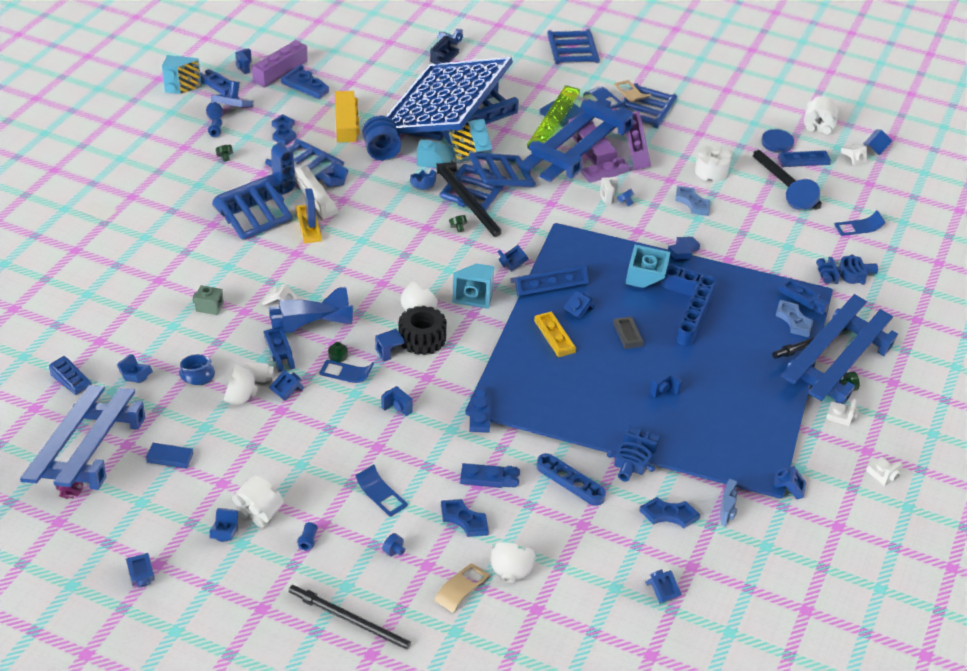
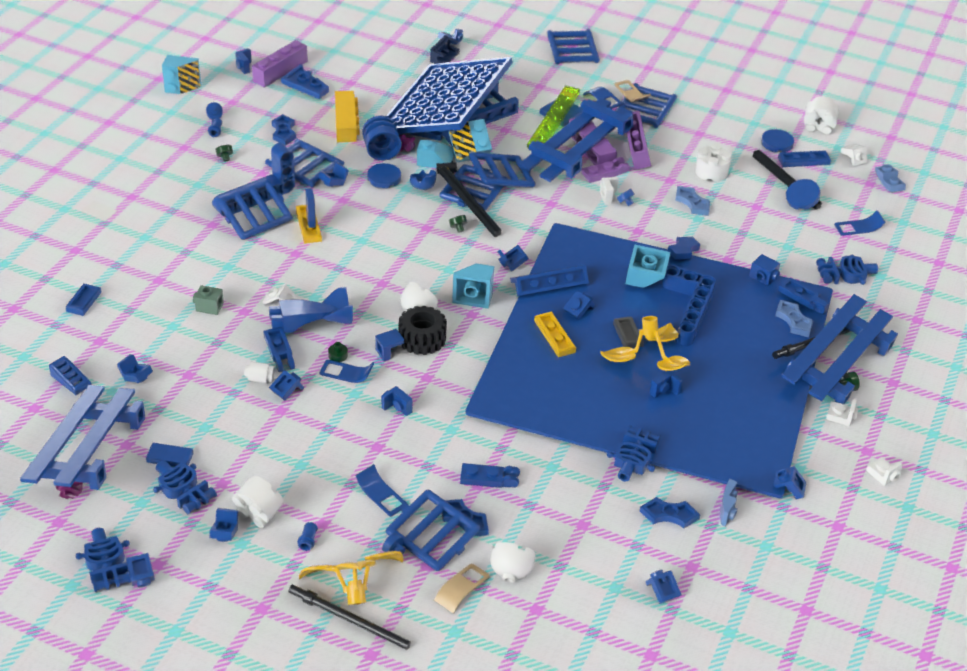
(83, 299): none -> blue tile
(105, 560): none -> blue torso
(182, 485): none -> blue torso
(196, 369): blue piece -> none
(215, 81): blue hinge -> none
(232, 97): tile -> none
(240, 386): white cylinder -> none
(323, 203): white fence -> none
(355, 588): none -> yellow plant
(384, 175): none -> blue tile
(407, 143): none -> magenta plant
(423, 553): none -> blue bar
(480, 411): blue hinge -> none
(547, 462): blue beam -> none
(651, 333): none -> yellow plant
(765, 270): none -> blue brick
(878, 141): blue panel -> none
(889, 178): none -> medium blue slope

